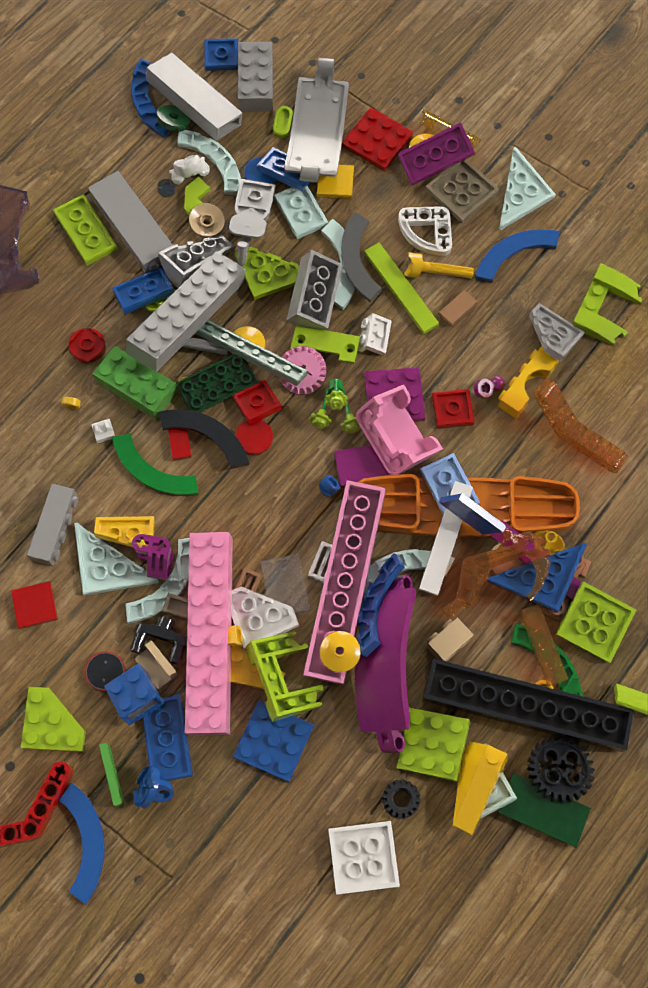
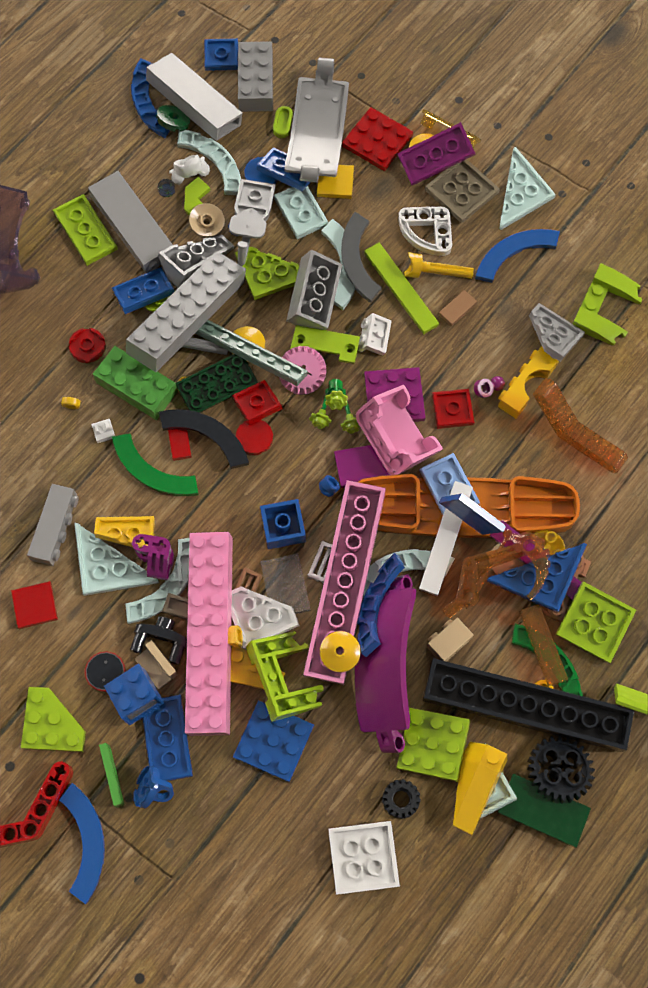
(283, 524): none -> blue brick

